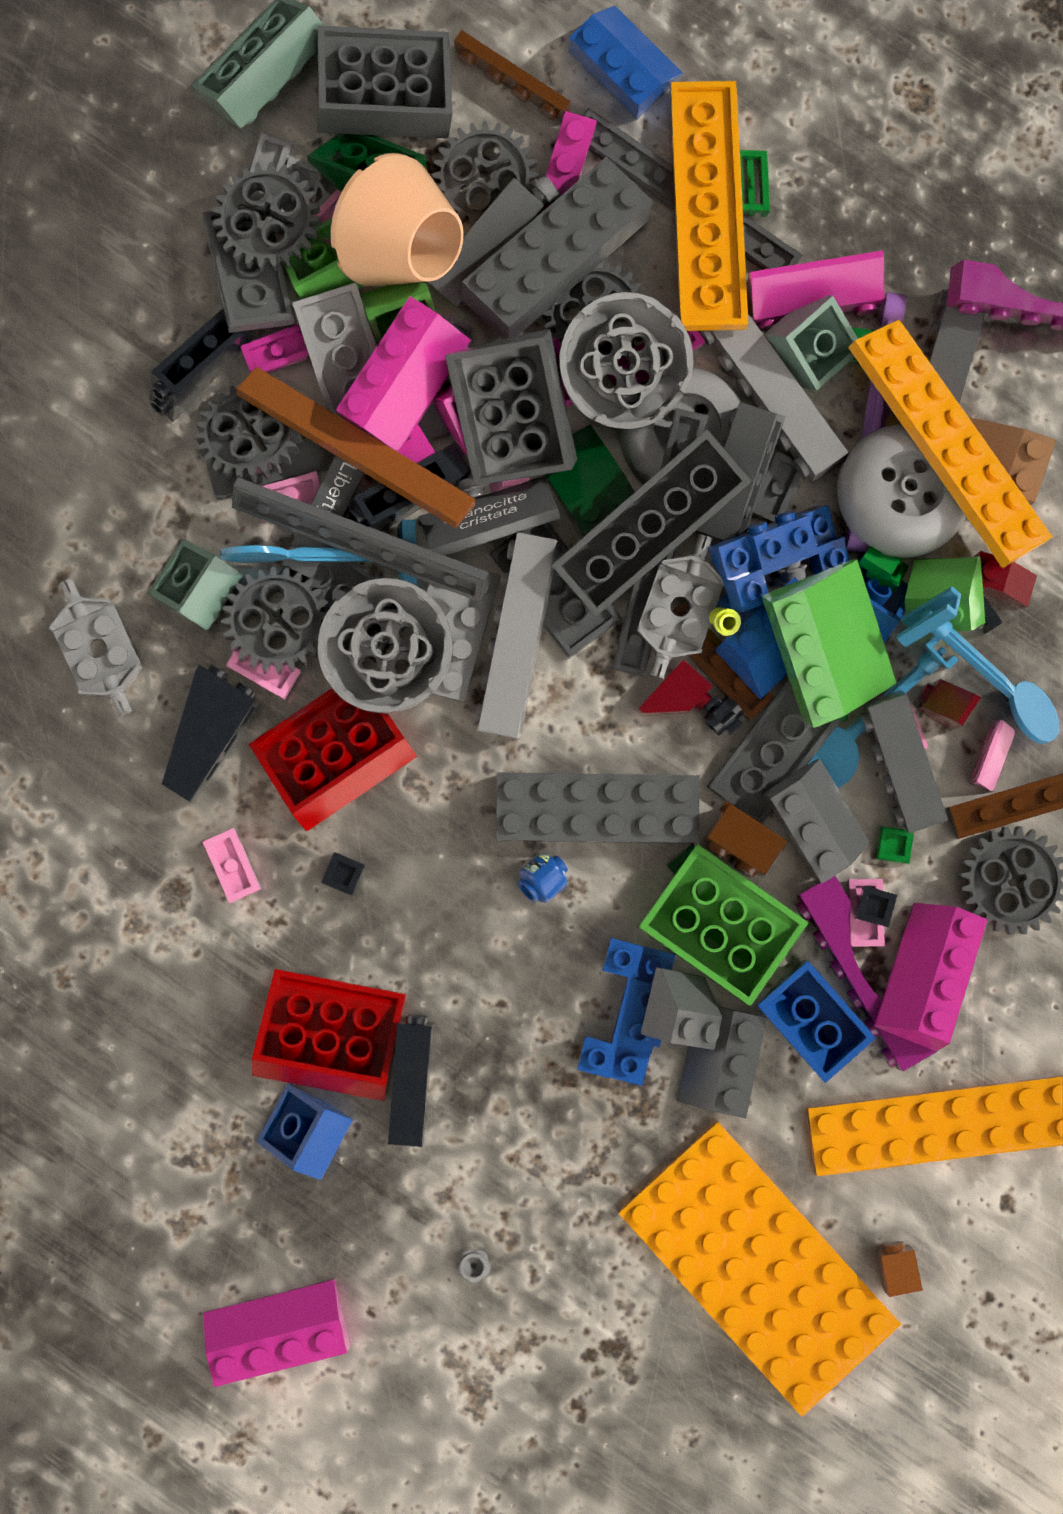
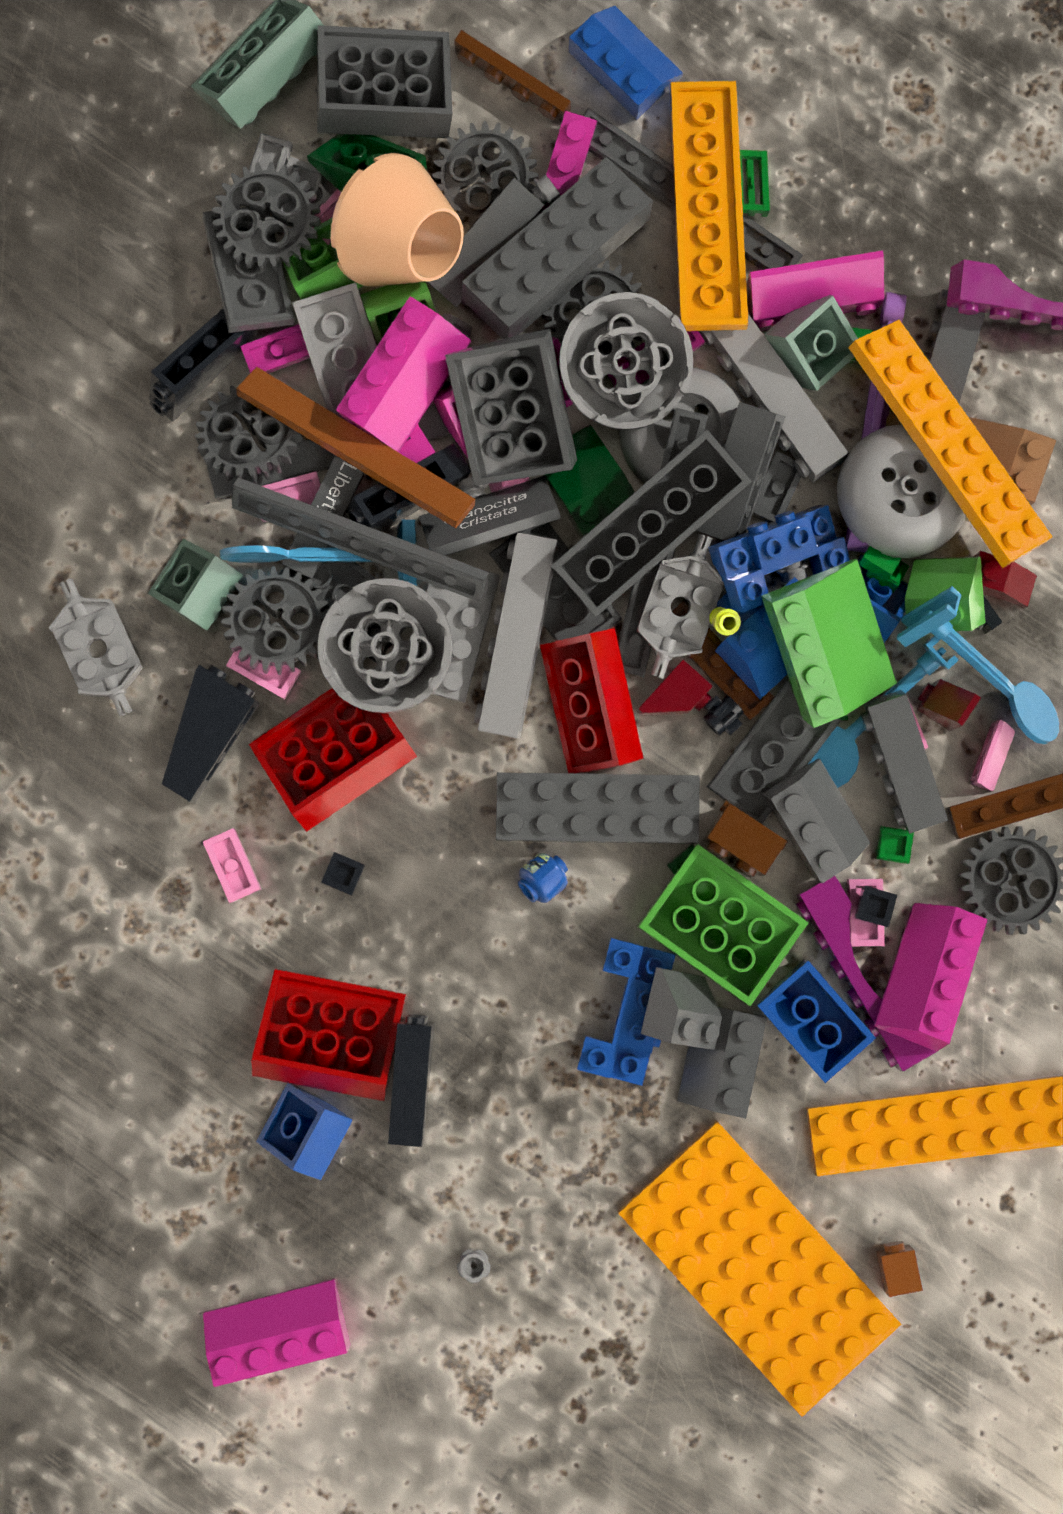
(591, 701): none -> red slope

